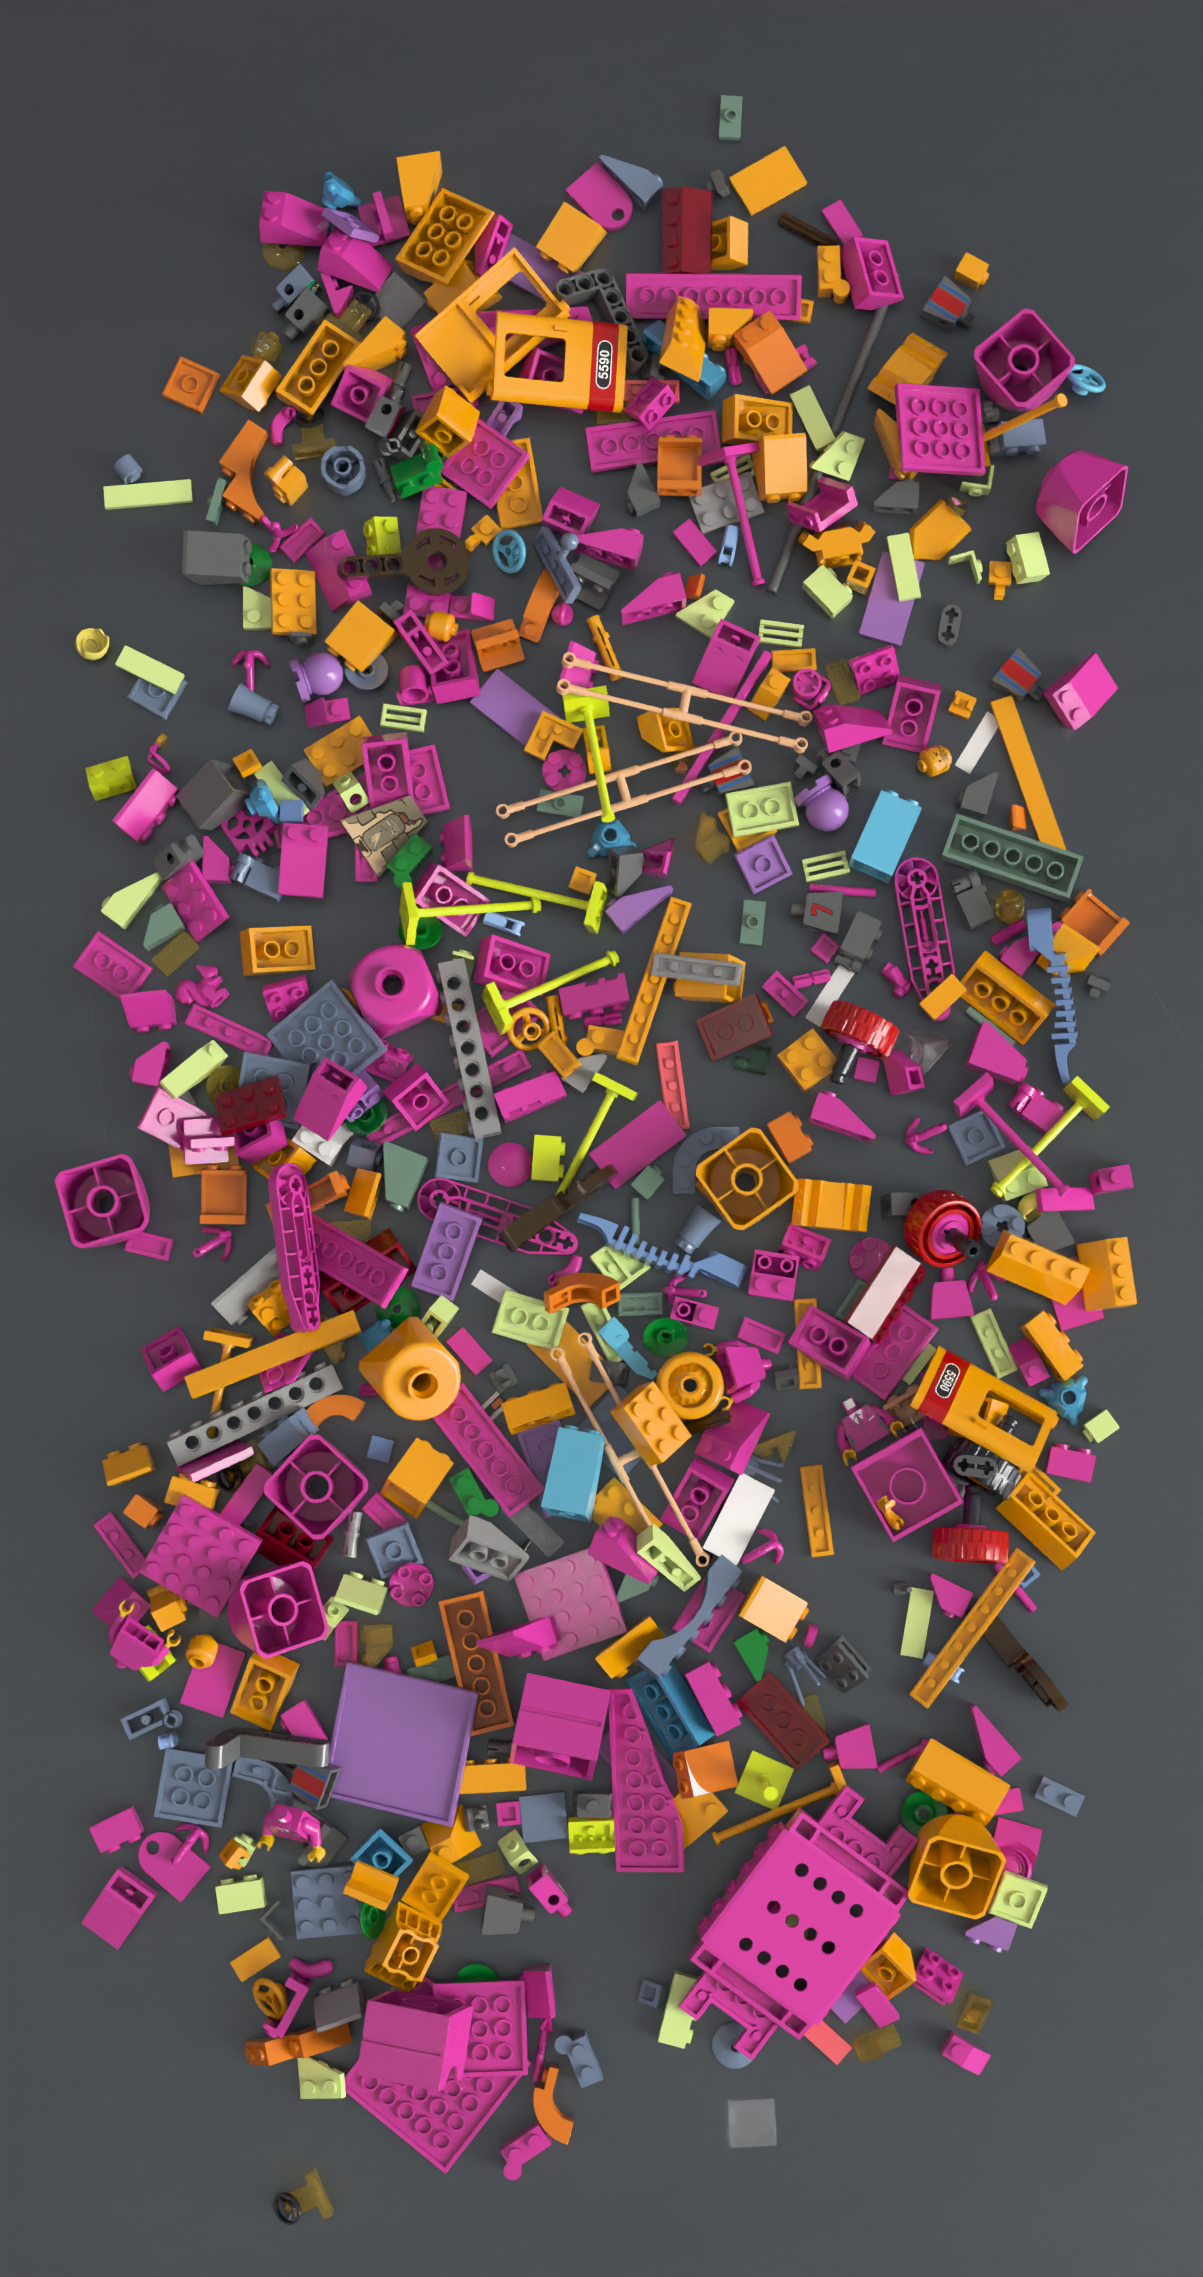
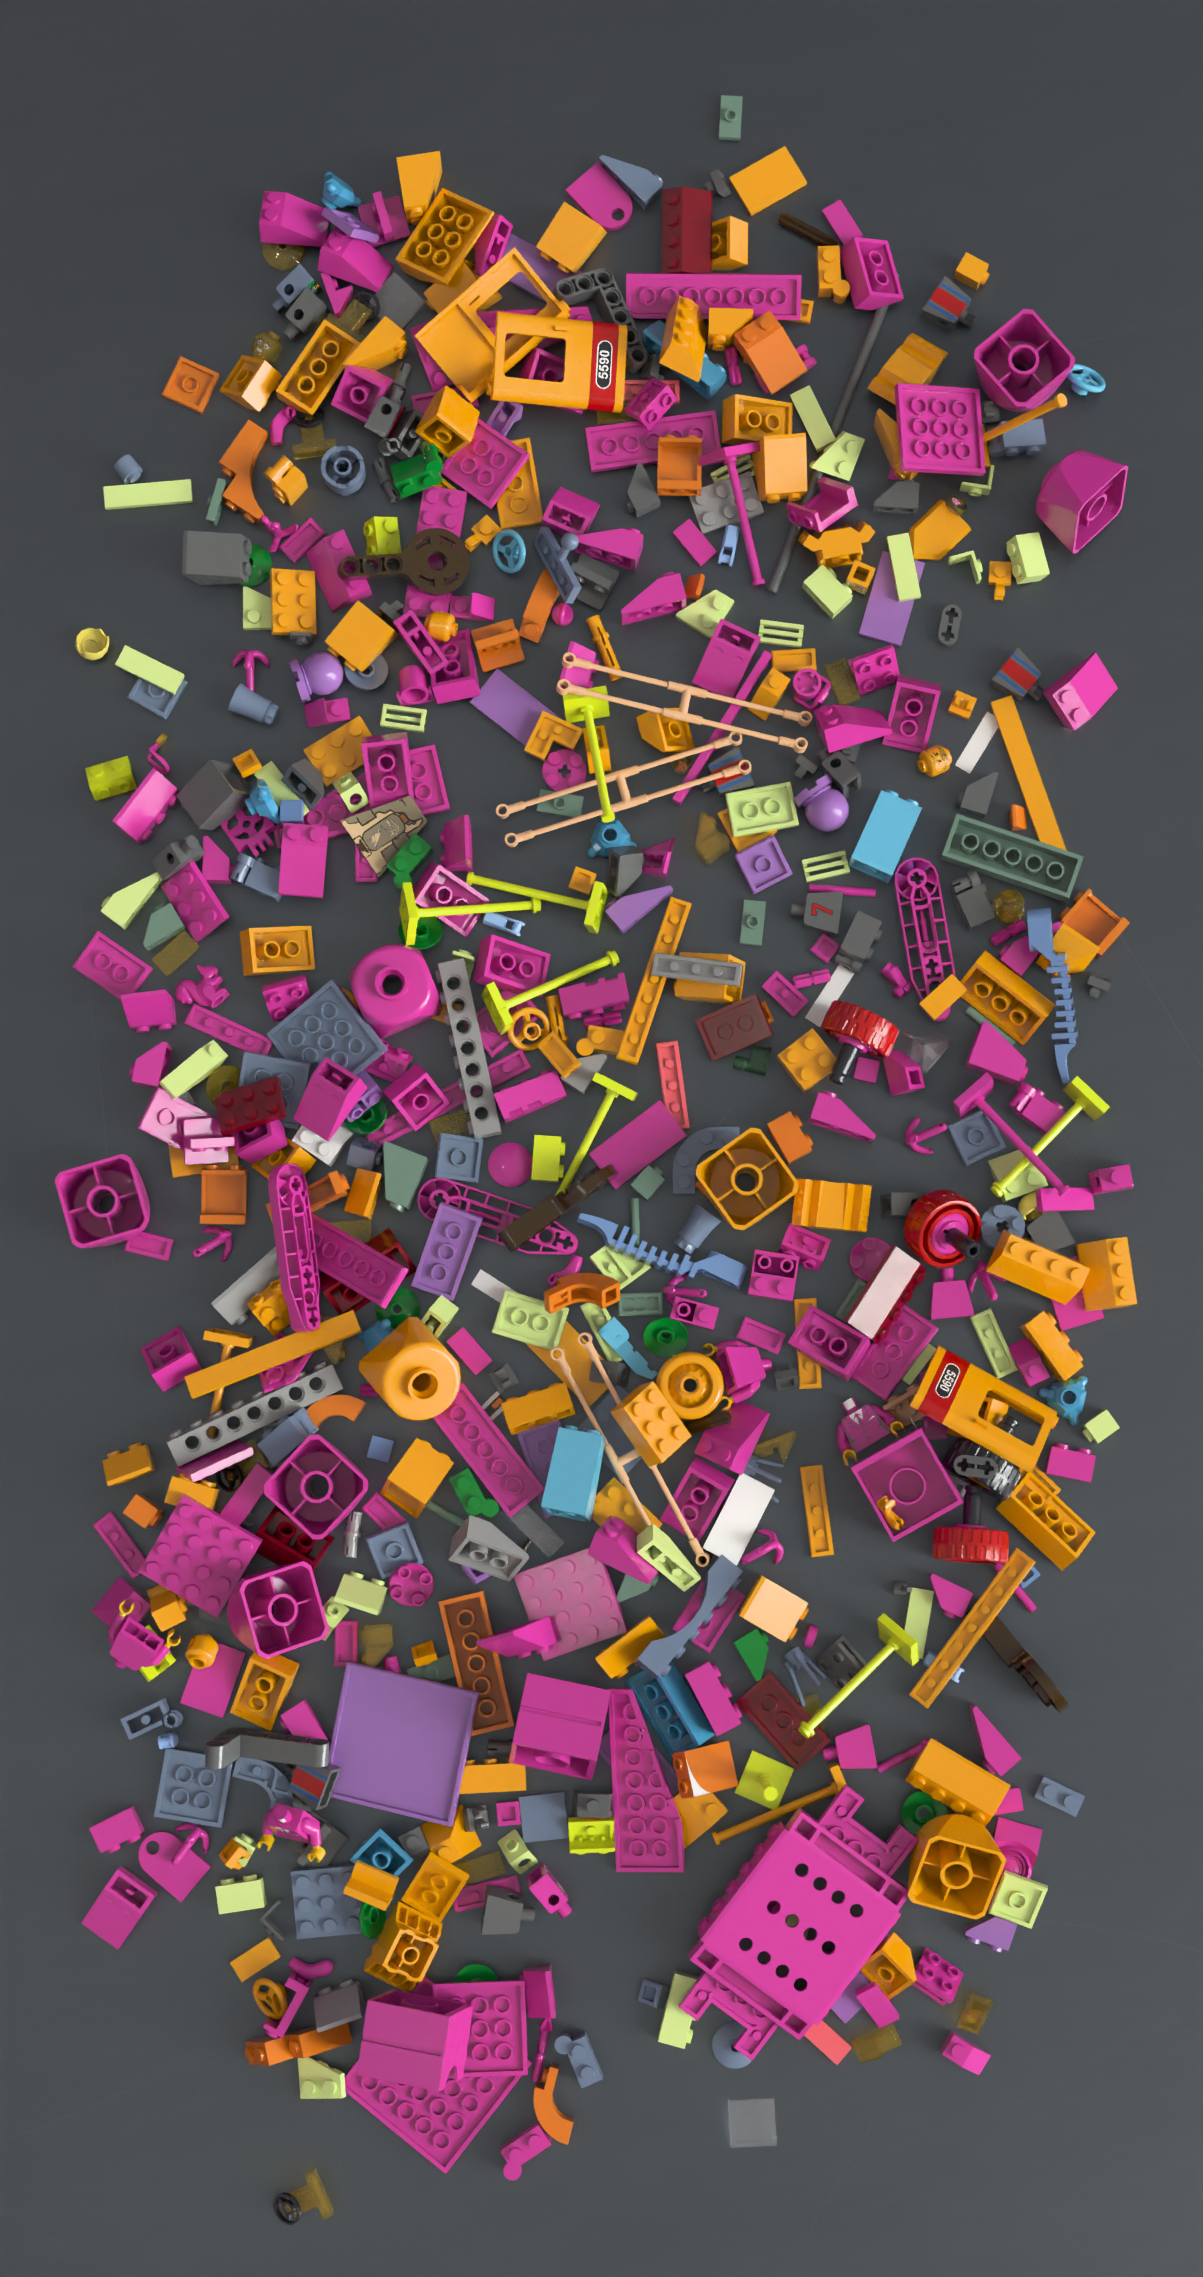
(896, 1640): none -> neon yellow tile

